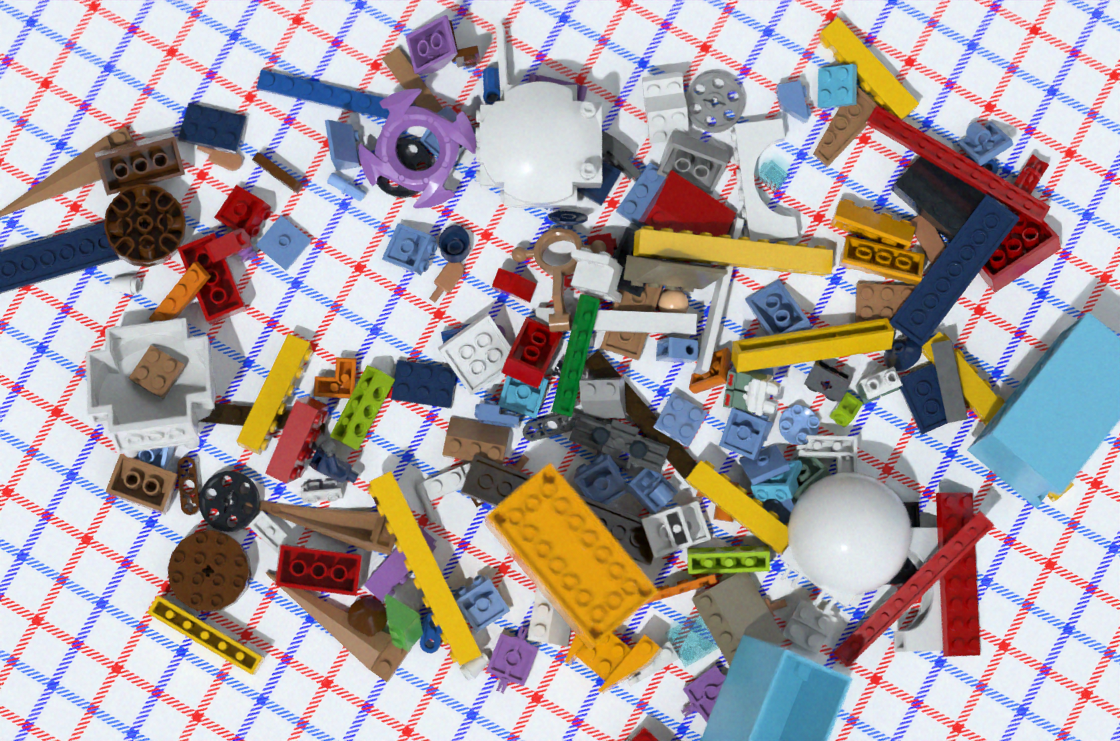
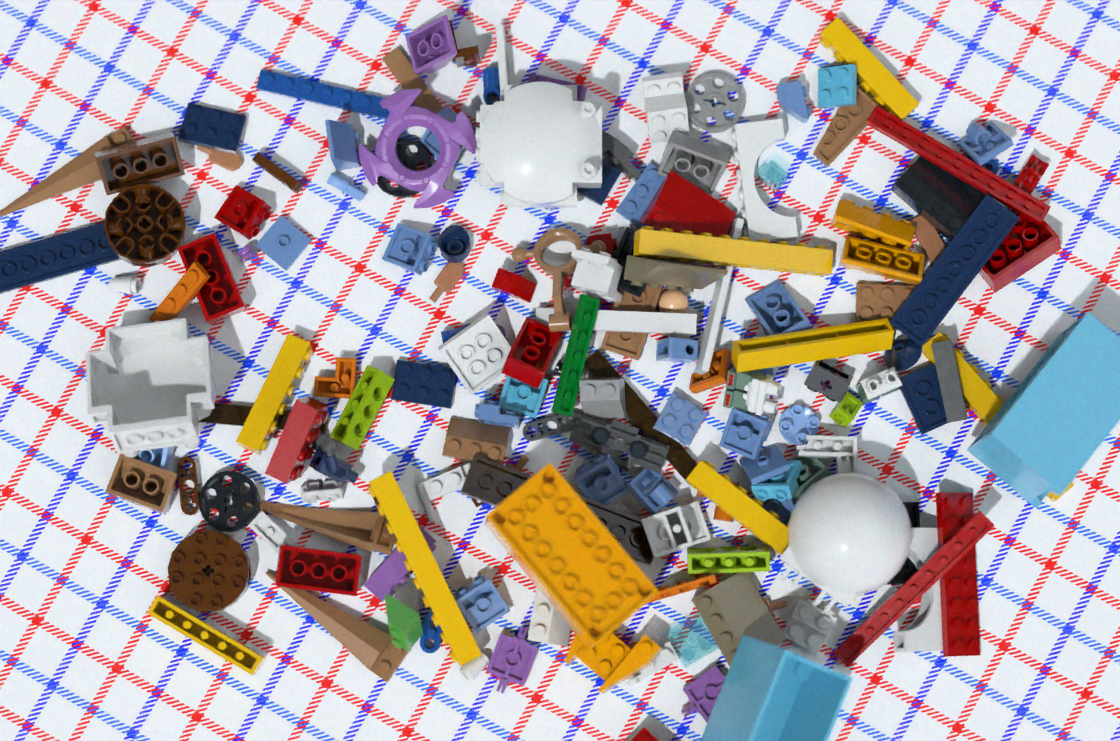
(157, 372): medium nougat plate -> none
(228, 245): red slope -> none
(367, 616): reddish brown dish -> none
(567, 218): dark blue dish -> none

